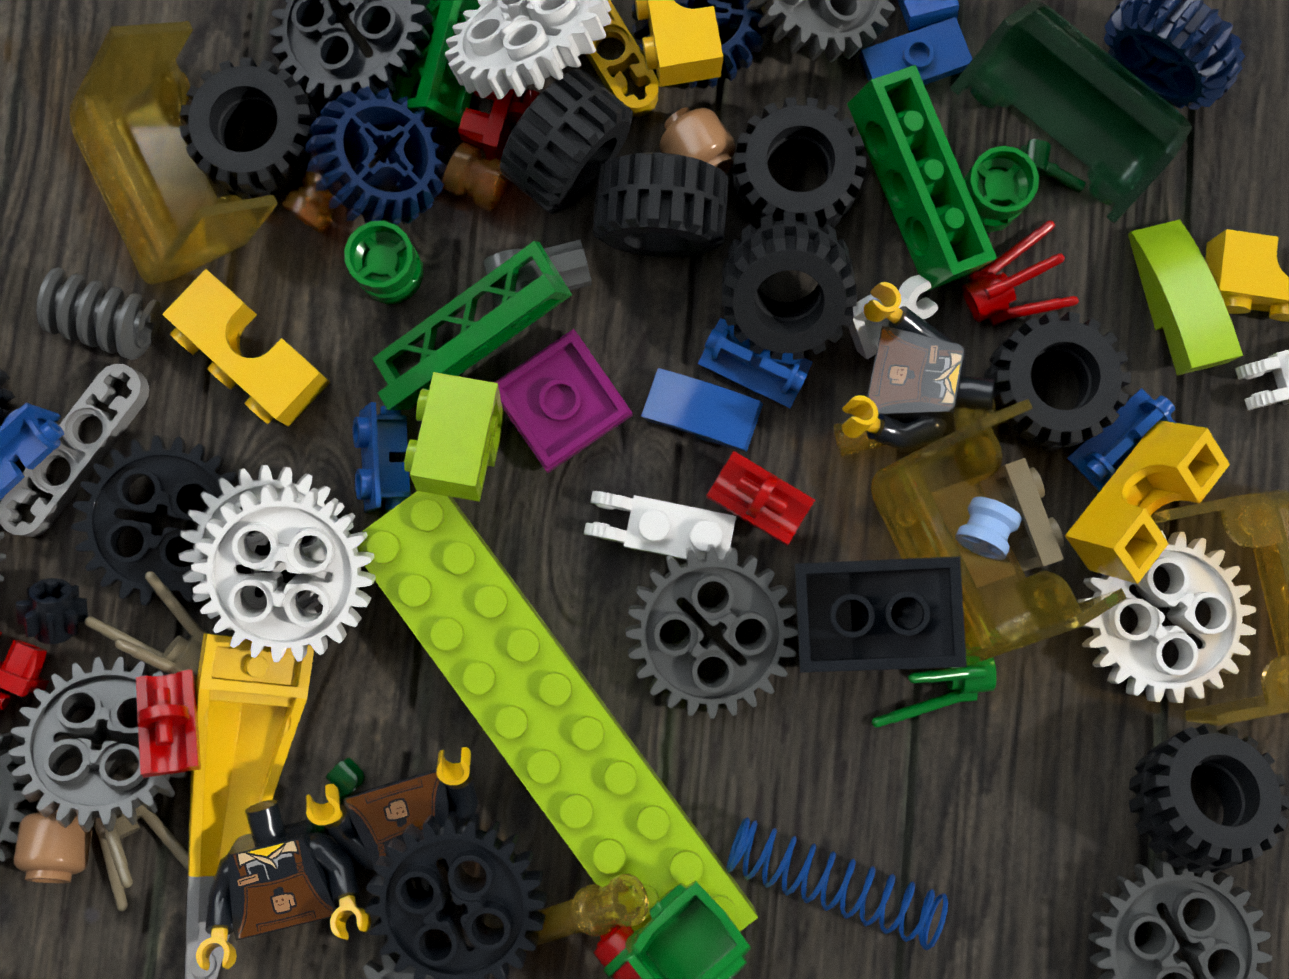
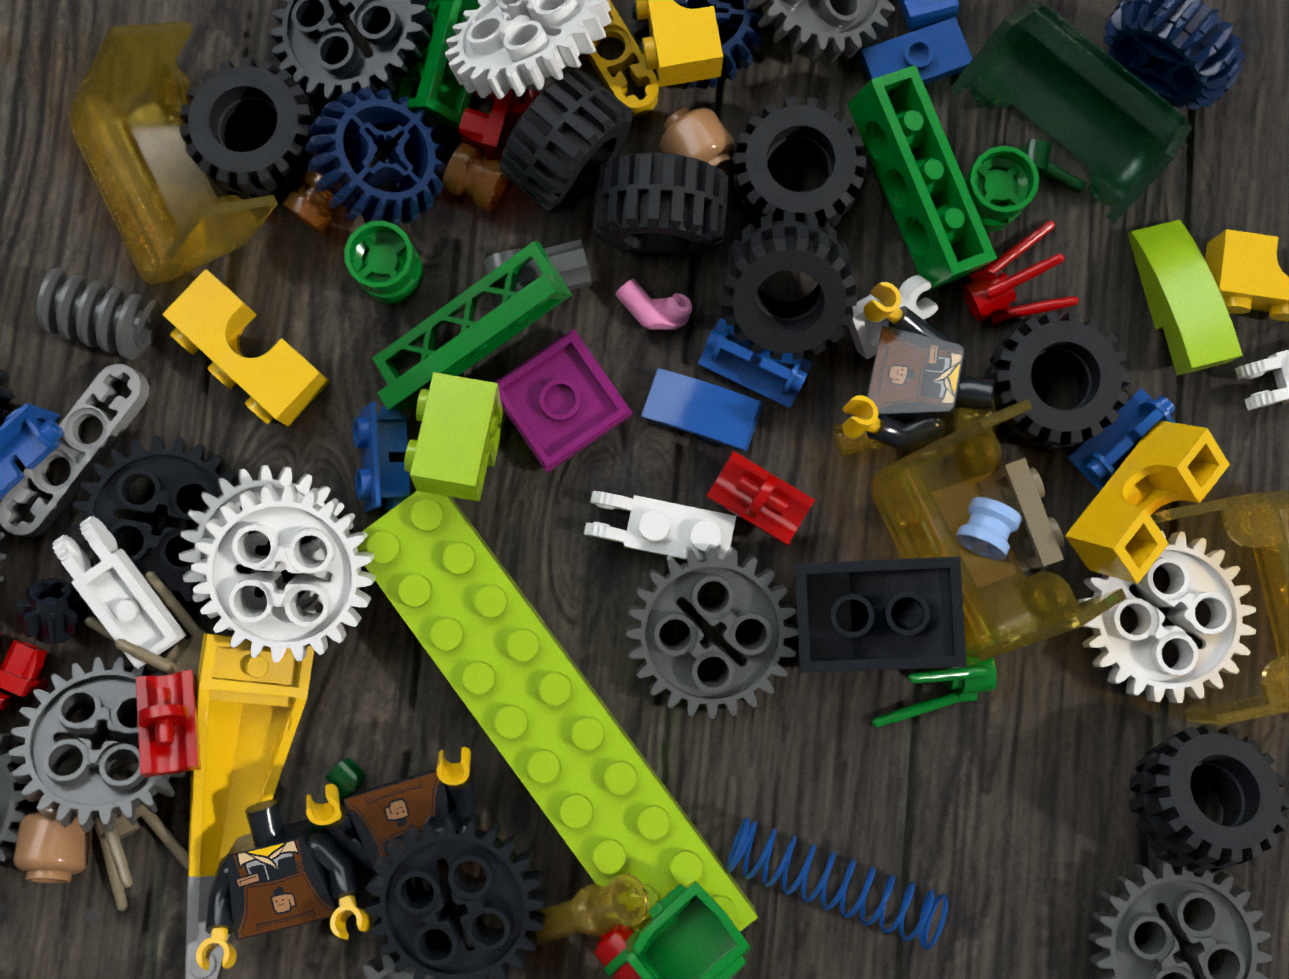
(118, 591): none -> white hinge
(654, 313): none -> bright pink arm

